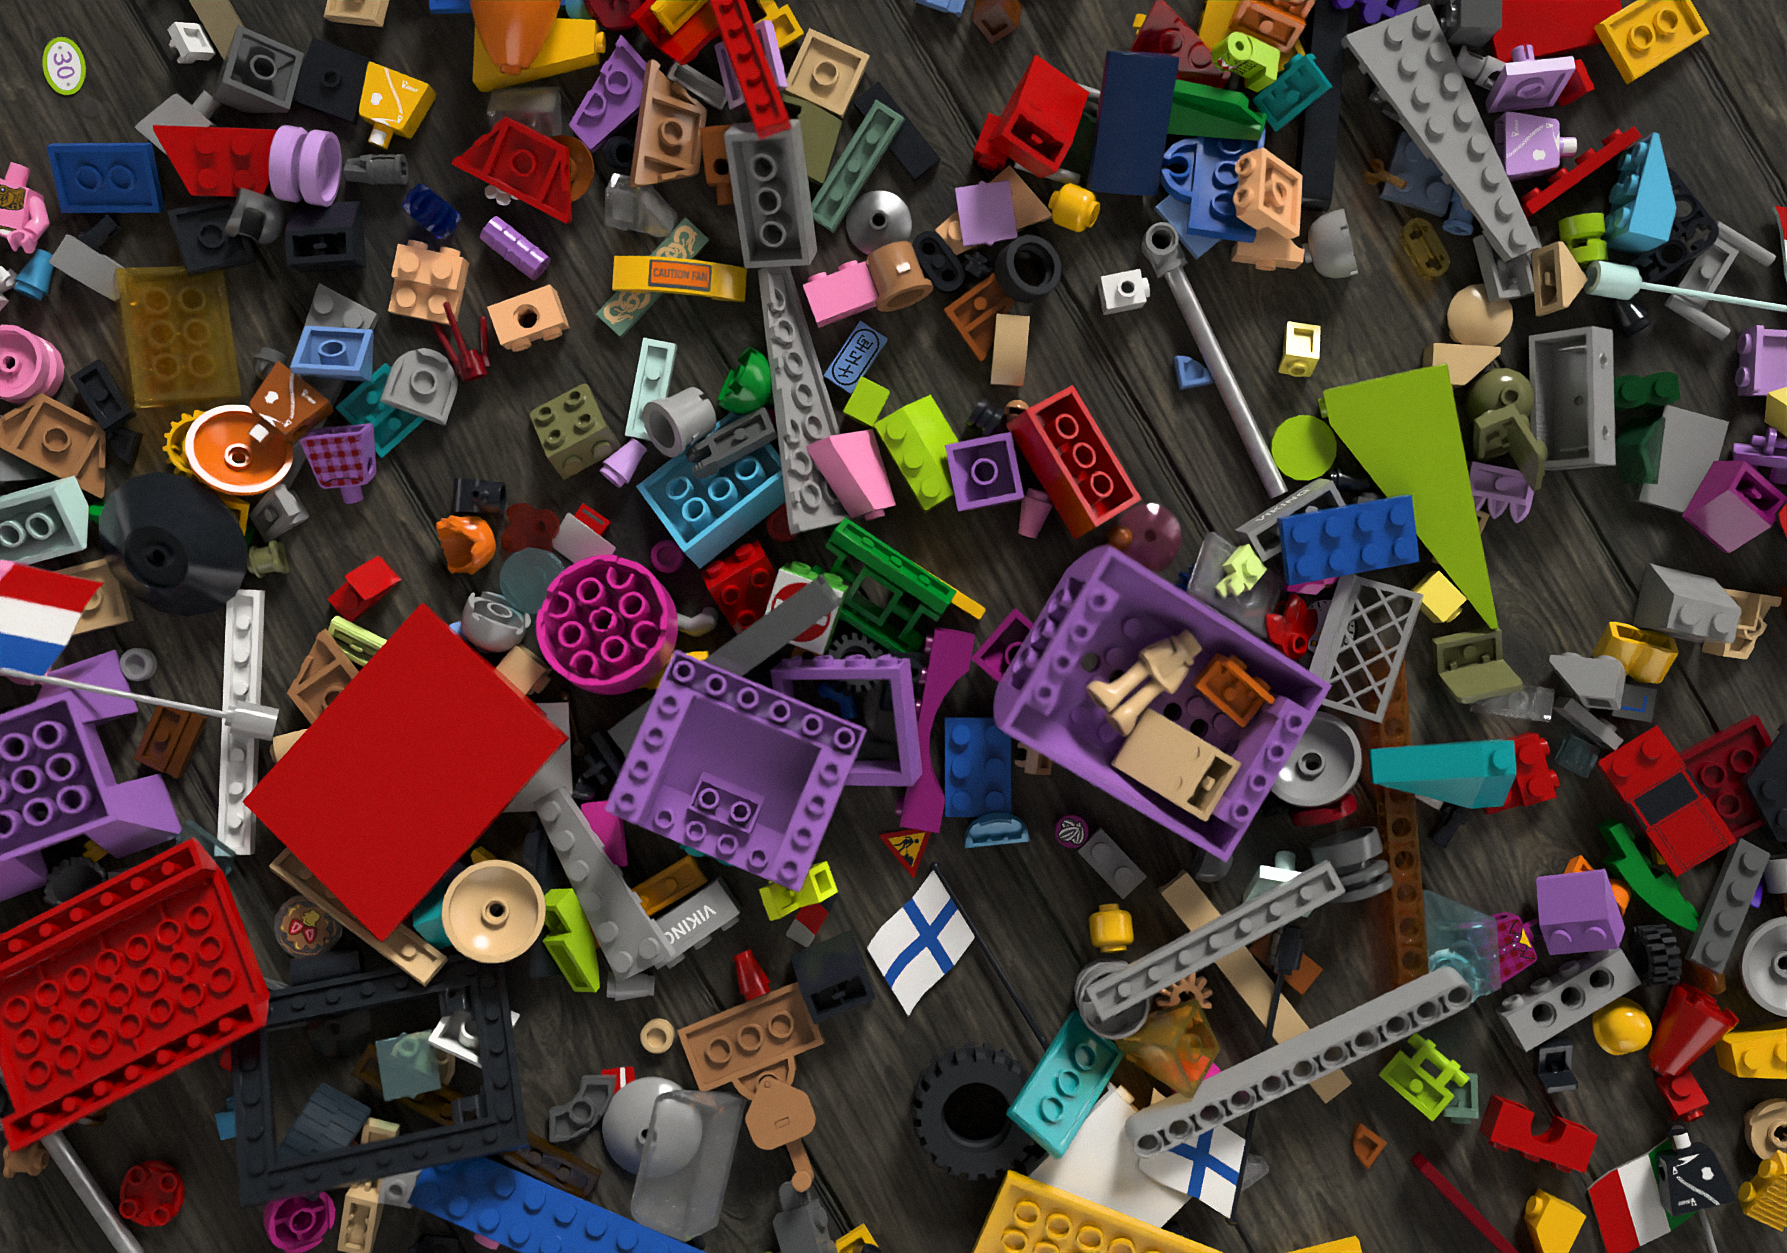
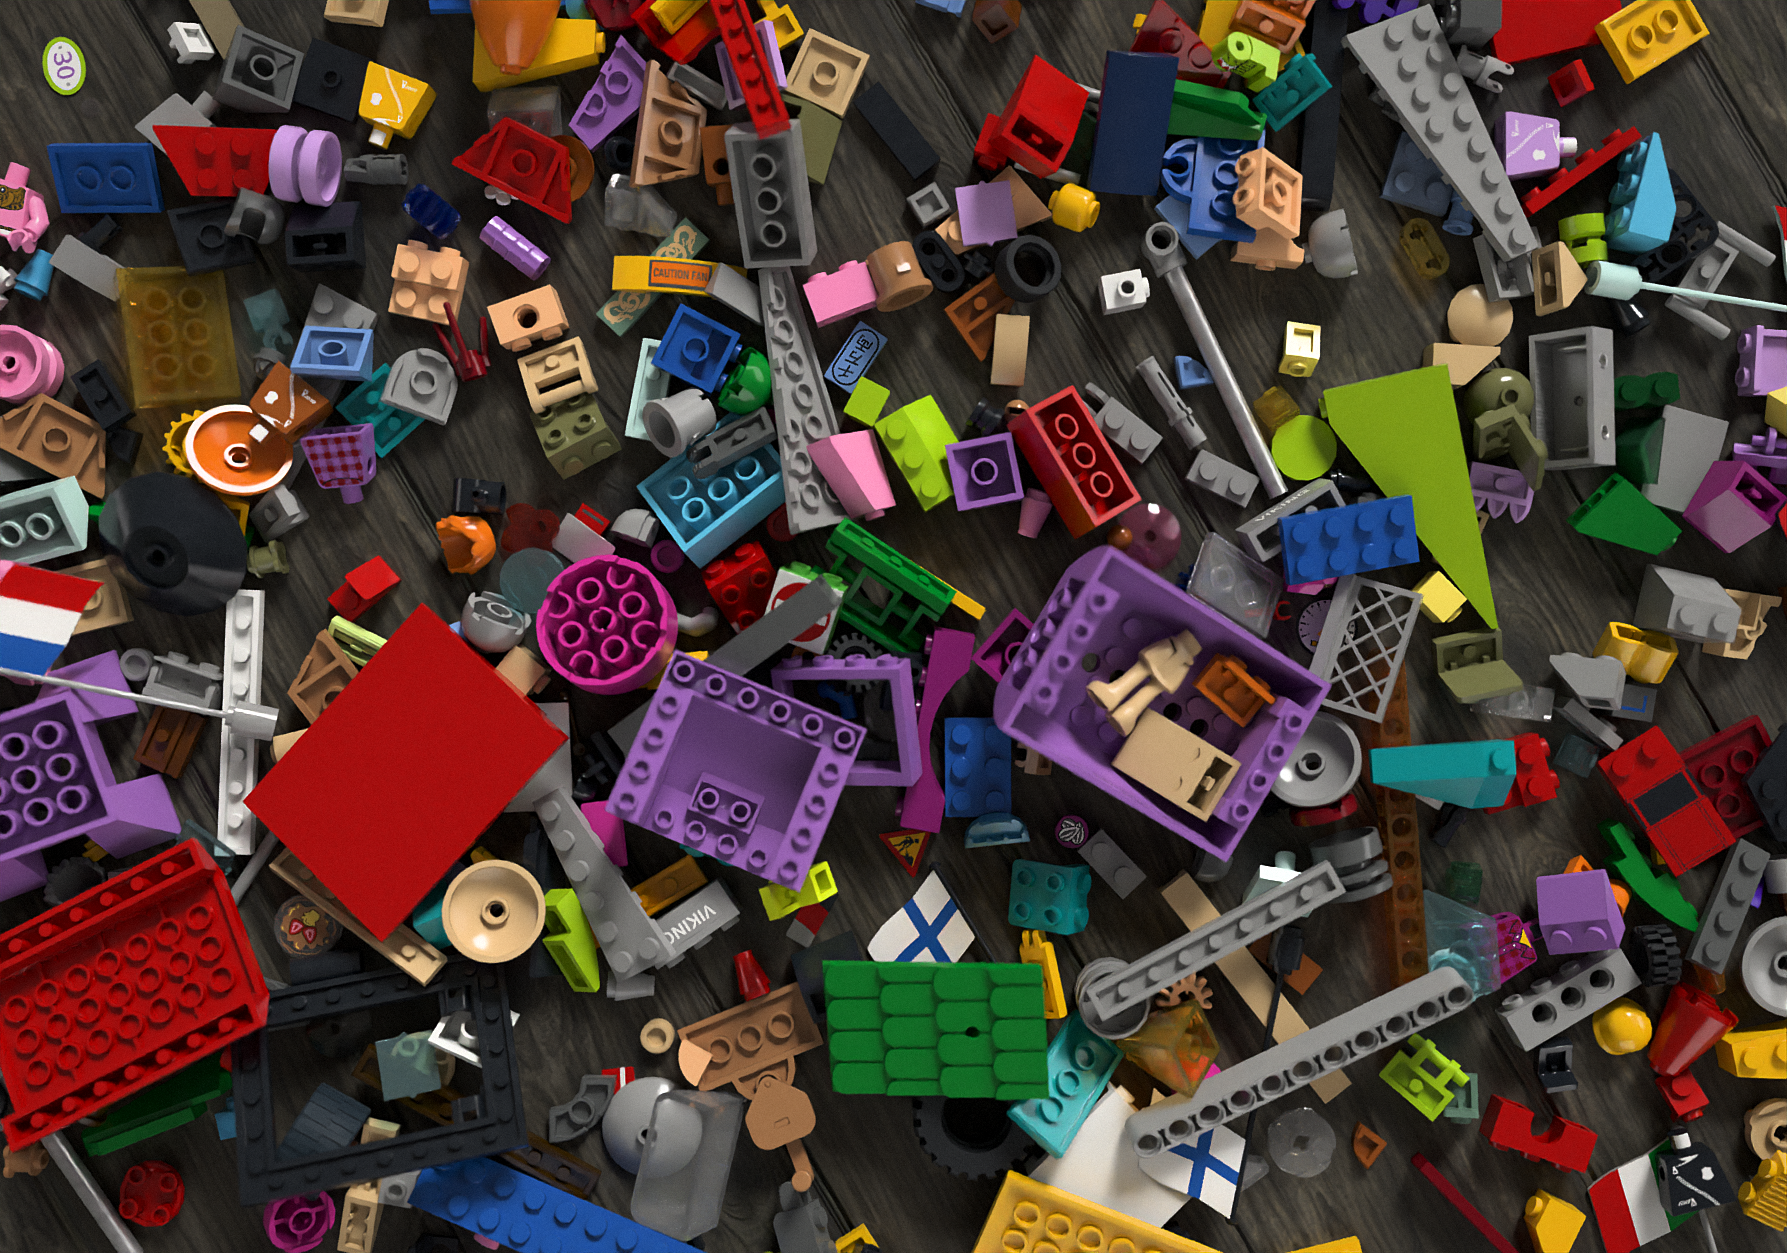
(161, 1108): none -> green wedge
(185, 682): none -> light grey hinge
(254, 866): none -> light grey bar
(267, 316): none -> clear light blue plate
(554, 366): none -> tan plate
(623, 463): lavender cone -> none
(637, 527): none -> light grey piece
(693, 1061): none -> light nougat tile
(697, 350): none -> blue plate
(736, 293): none -> light grey slope
(855, 165): sand green tile -> none
(865, 234): flat silver dish -> none
(928, 205): none -> light grey tile
(936, 1029): none -> green piece
(1038, 951): none -> yellow hinge
(1049, 896): none -> teal bracket
(1111, 929): yellow head -> none
(1122, 426): none -> light grey hinge
(1176, 410): none -> light grey pin
(1222, 478): none -> light grey plate
(1242, 571): yellowish green plate -> none
(1276, 407): none -> clear yellow tile
(1293, 628): red plate -> none
(1319, 1149): none -> clear plate
(1382, 175): clear orange hand -> none
(1464, 882): none -> clear green piece
(1529, 82): lavender tile -> none
(1624, 517): none -> green slope

